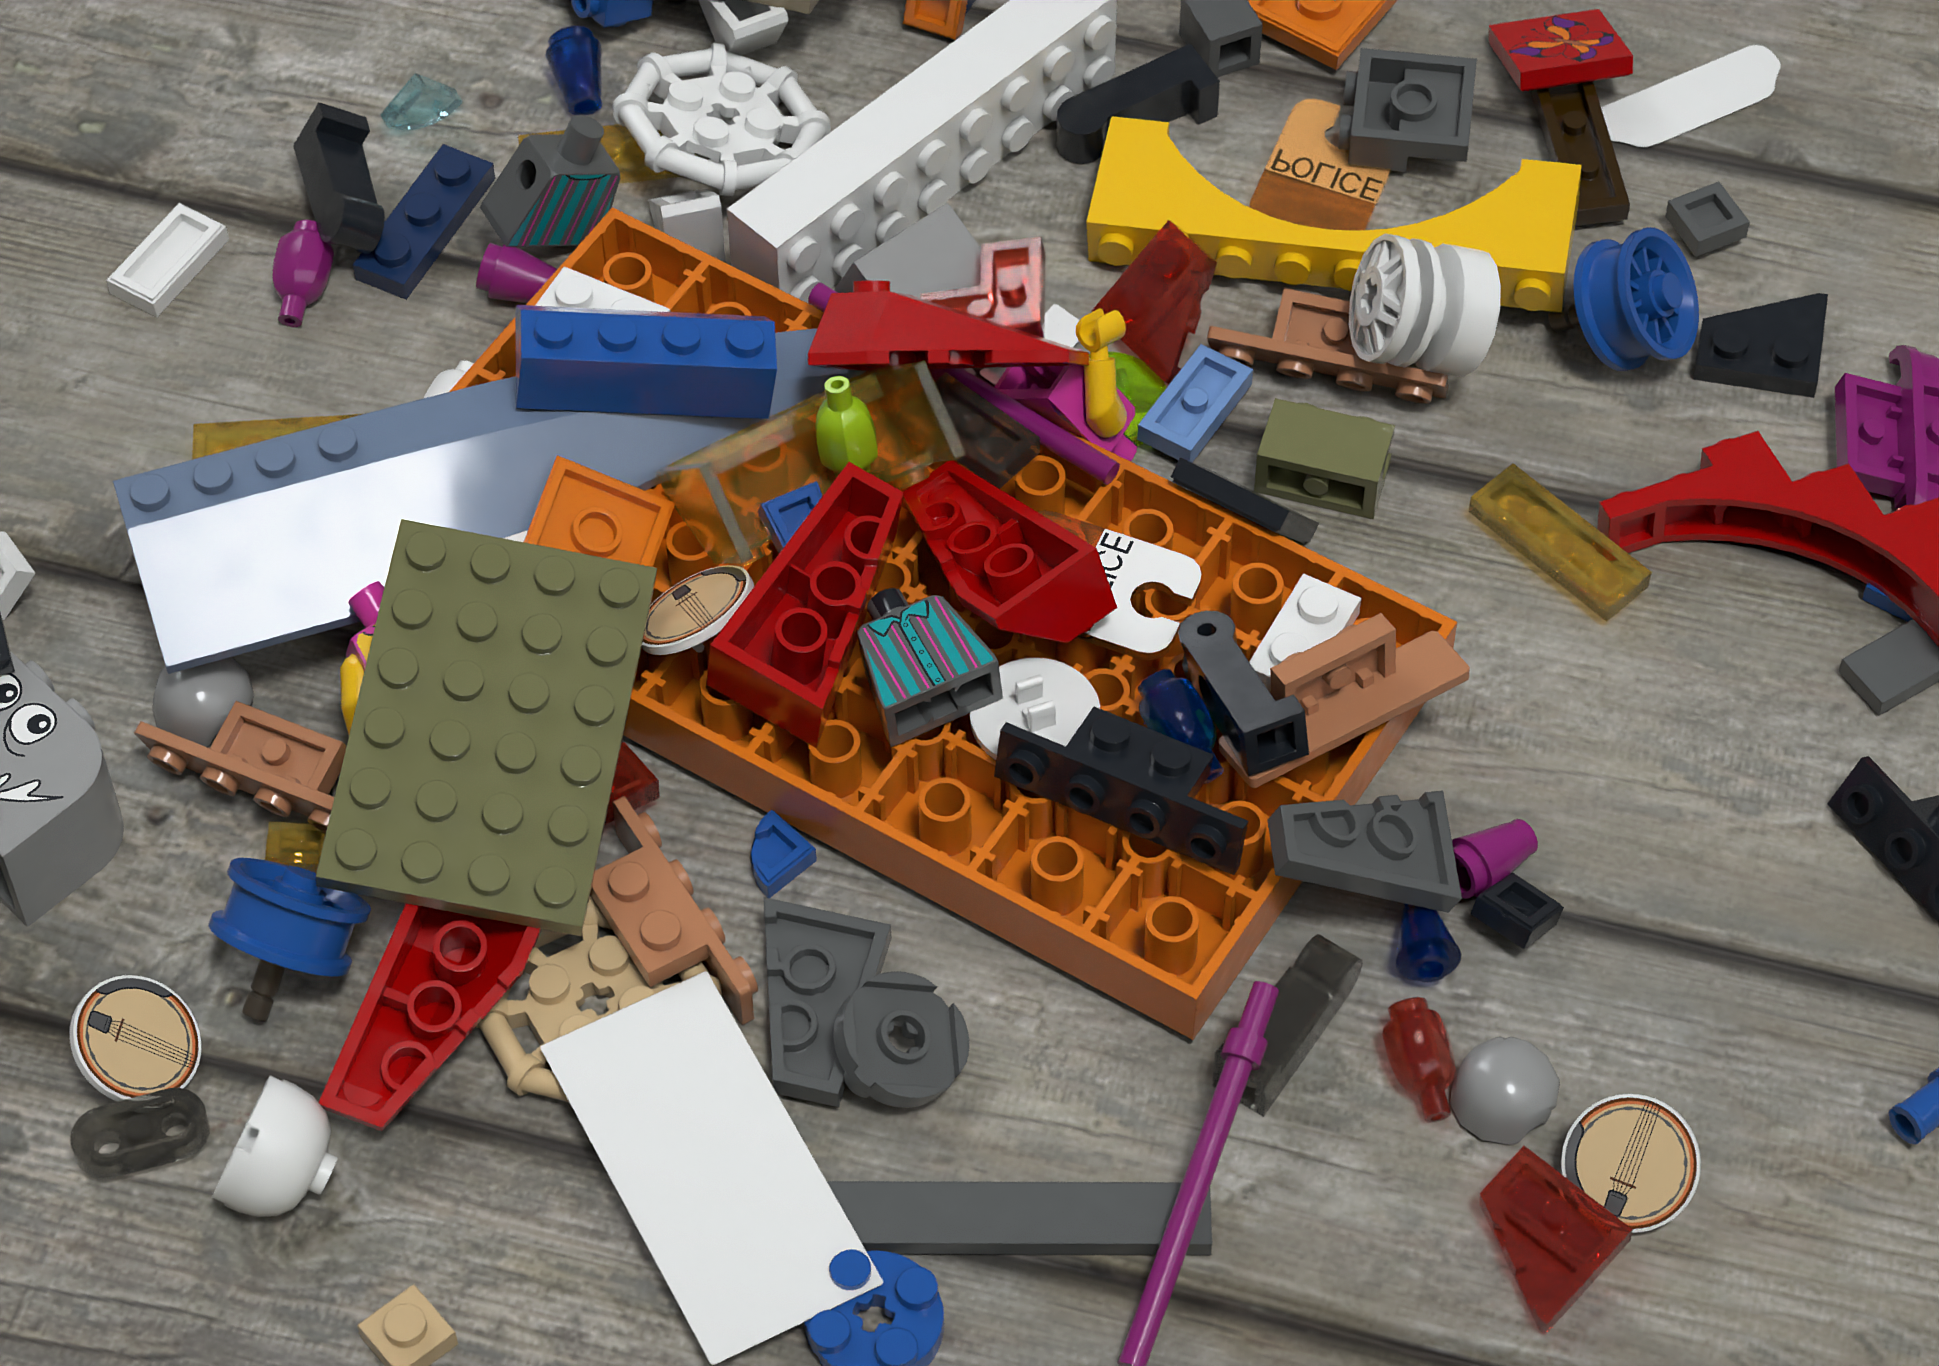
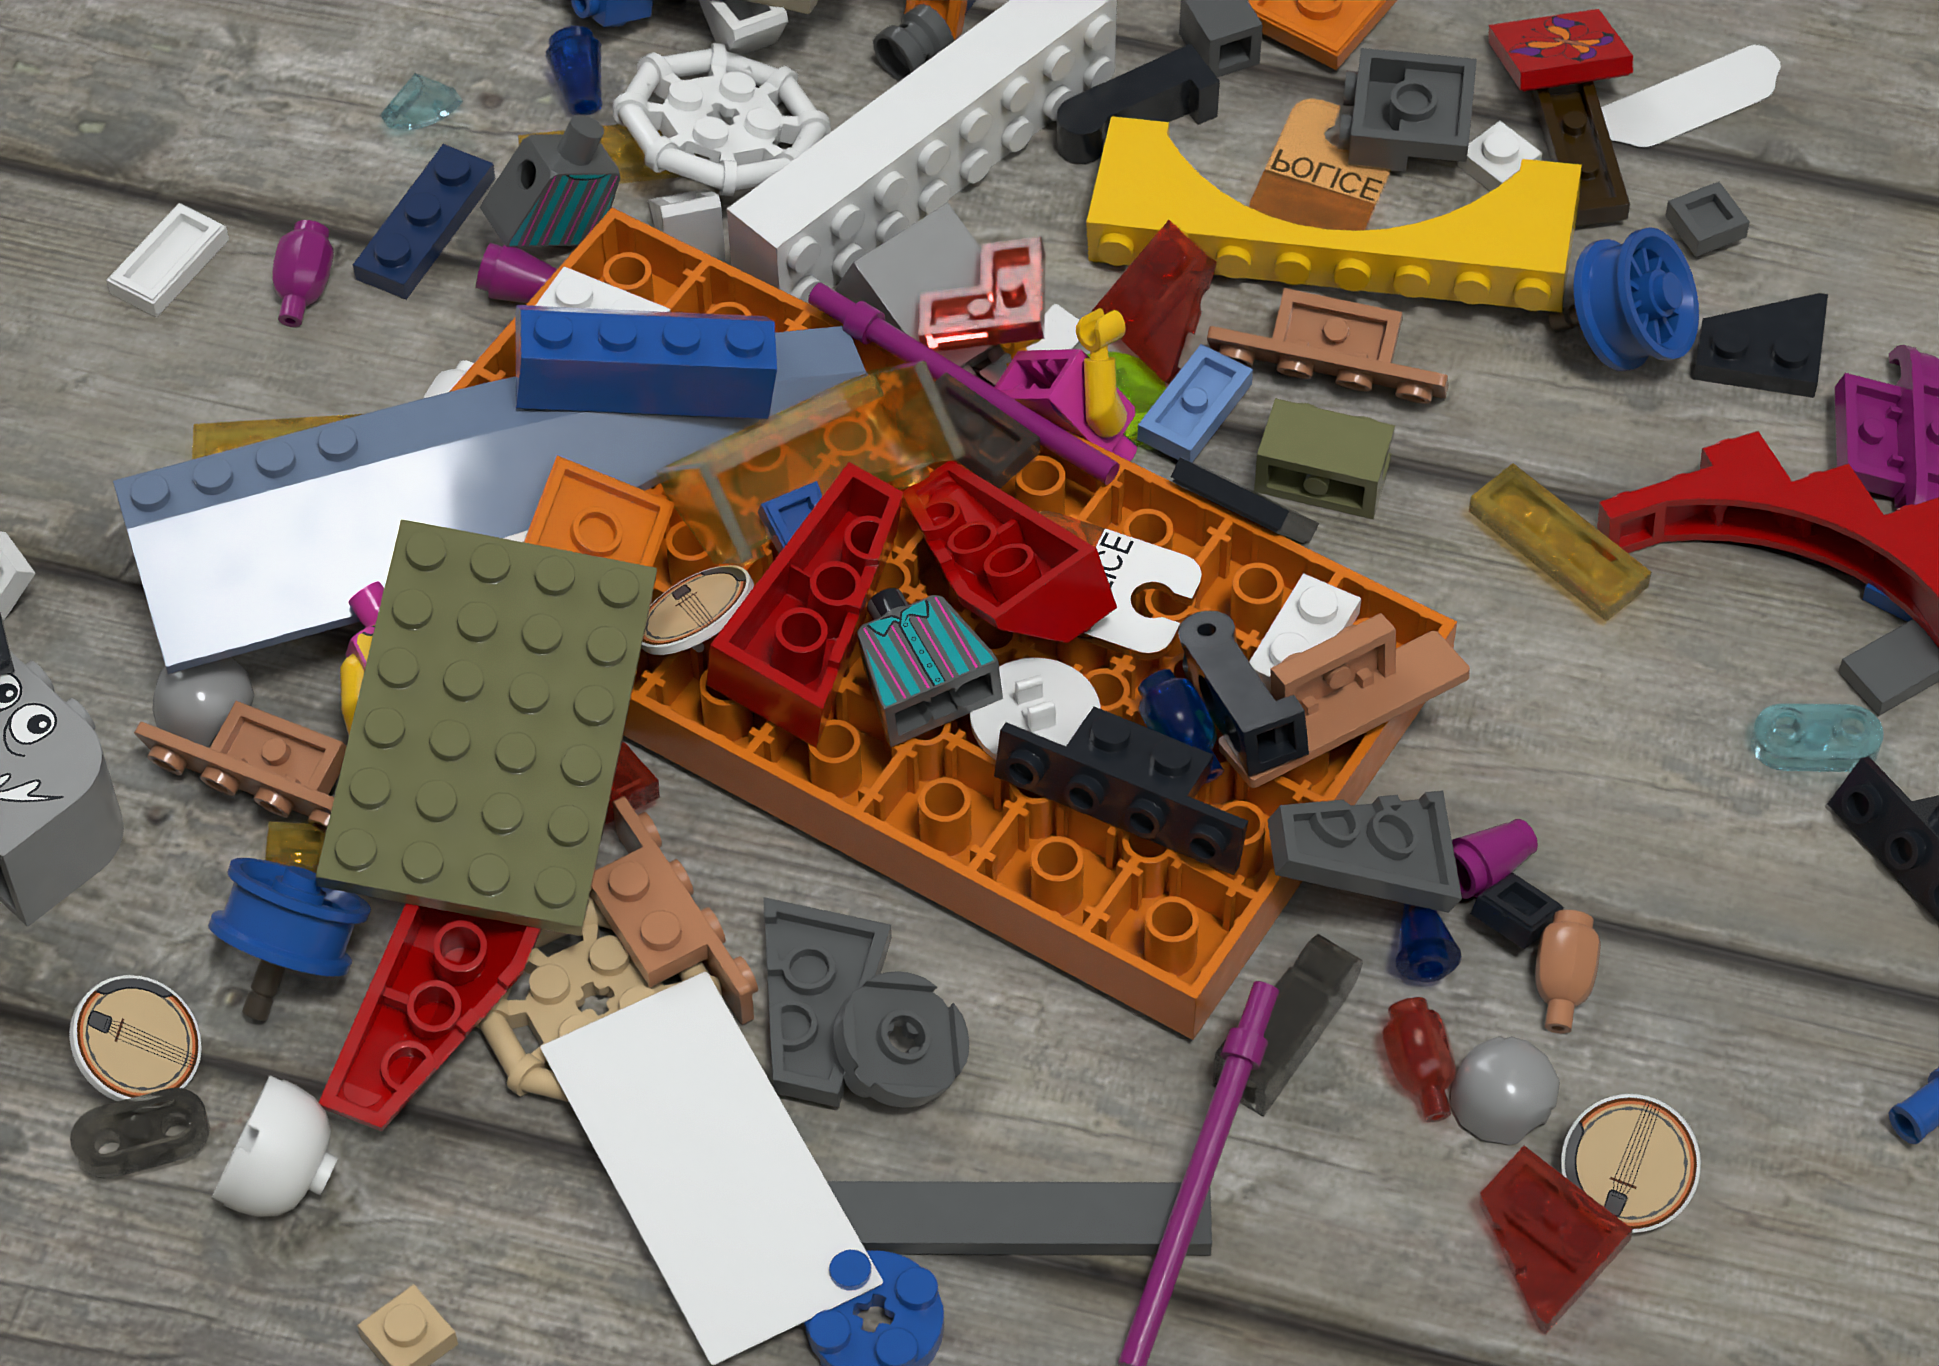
(339, 178): black leg -> none
(778, 854): blue tile -> none
(844, 428): lime plant -> none
(891, 329): red wedge -> none
(913, 42): none -> dark grey wheel
(1424, 305): white wheel -> none
(1497, 155): none -> white plate
(1566, 966): none -> nougat plant
(1818, 737): none -> clear light blue plate

